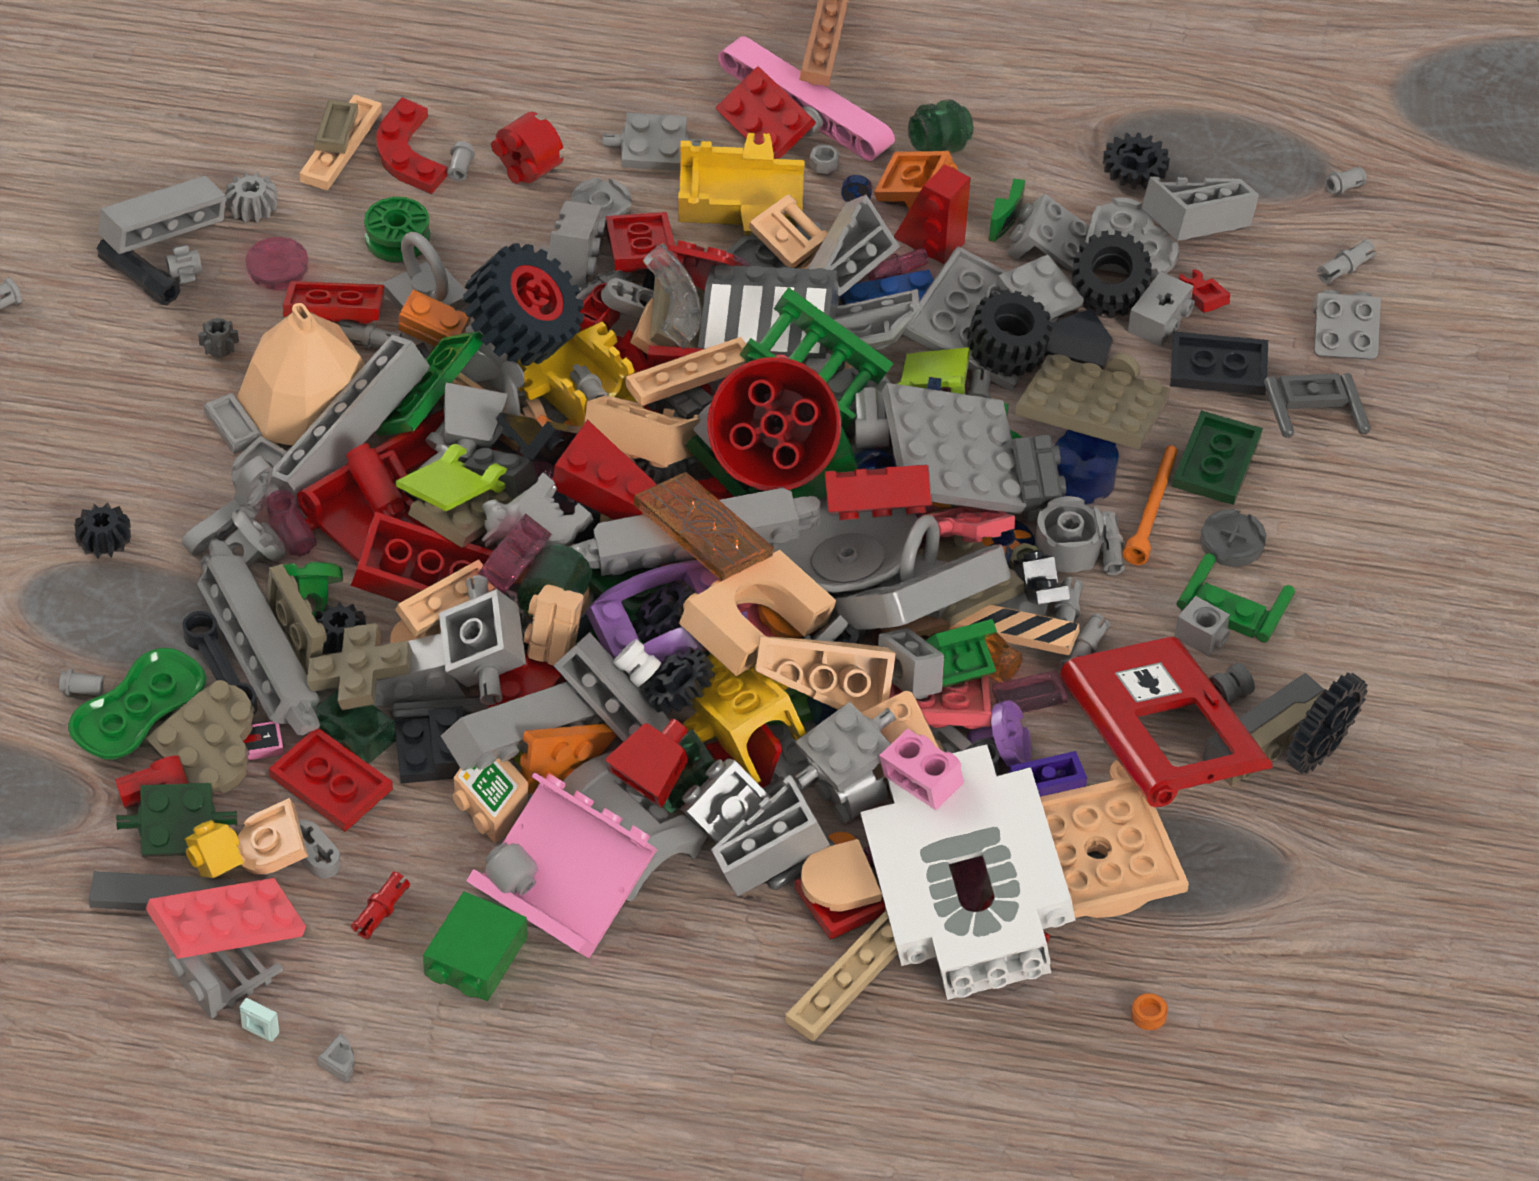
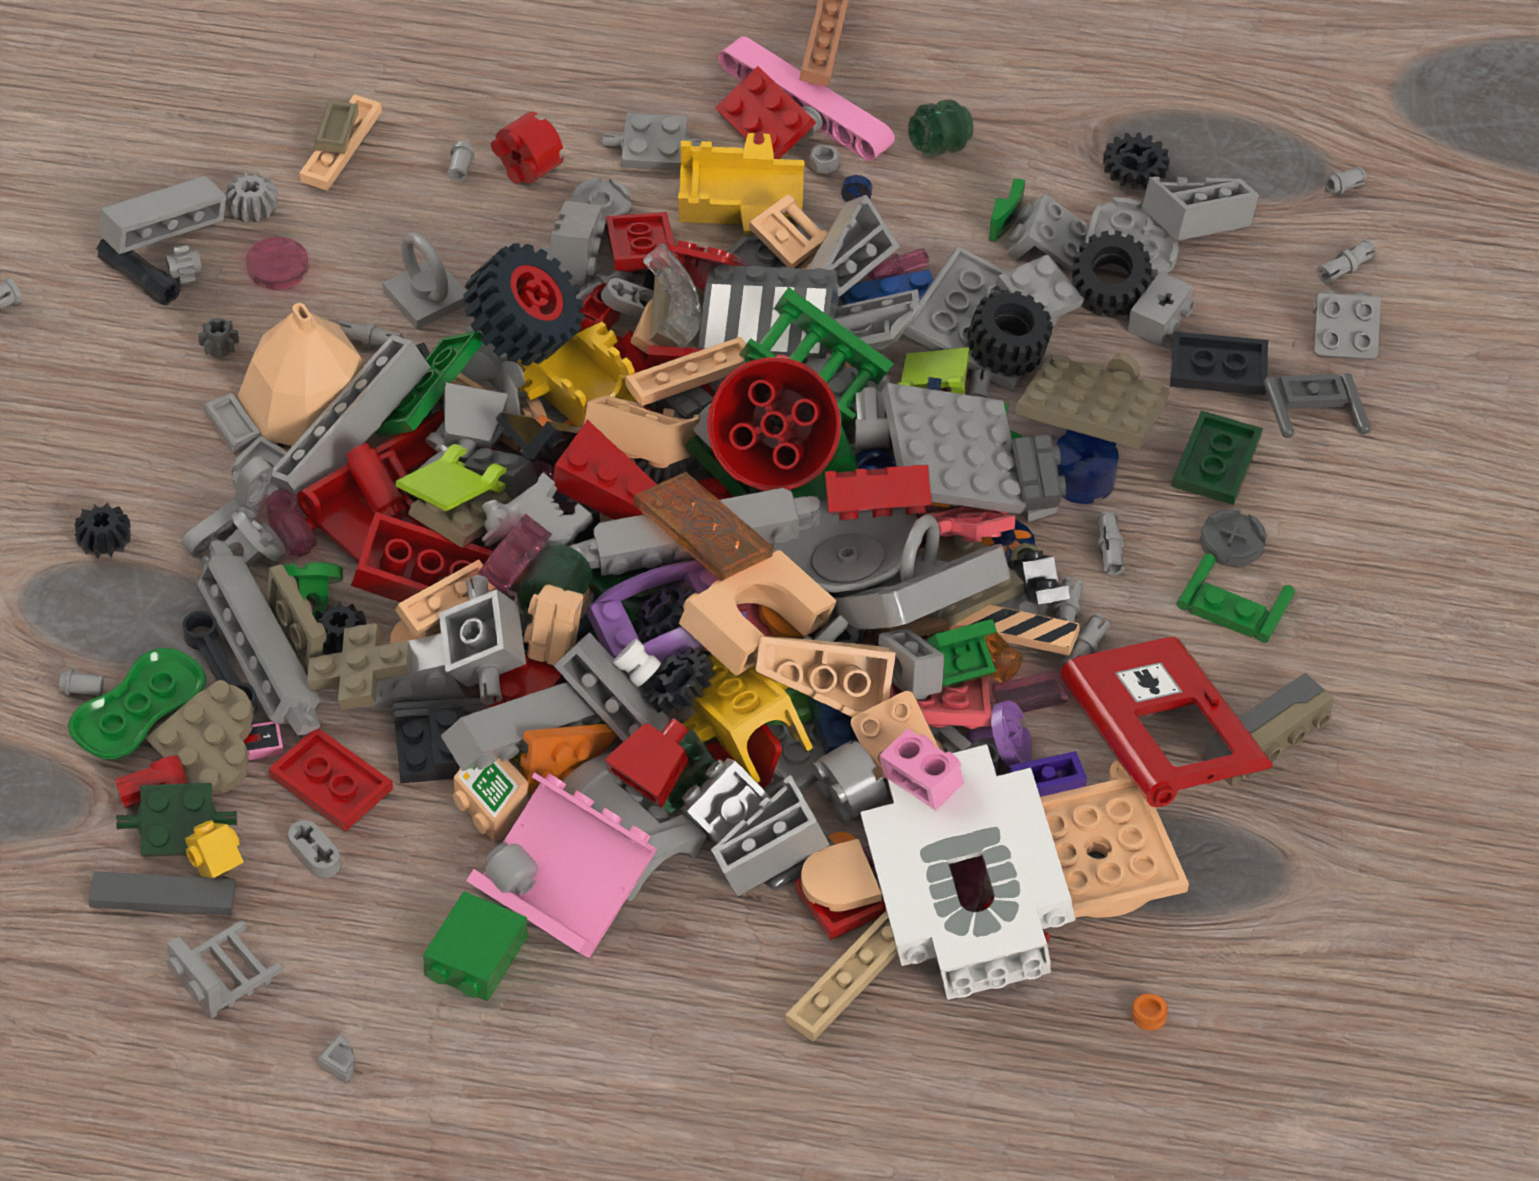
(225, 918): coral plate -> none
(259, 1020): light aqua tile -> none
(271, 839): light nougat tile -> none
(336, 300): red plate -> none
(359, 729): clear green brick -> none
(380, 905): red pin -> none
(388, 223): green wheel -> none
(397, 154): red plate -> none
(431, 319): orange brick -> none
(587, 382): light grey axle -> none
(843, 747): light grey plate -> none
(909, 173): orange plate -> none
(938, 215): red wedge -> none
(1070, 533): light grey brick -> none
(1081, 339): black slope -> none
(1138, 546): orange piece -> none
(1202, 626): light grey brick -> none
(1206, 294): red plate -> none
(1234, 683): dark grey wheel -> none
(1326, 723): black gear -> none

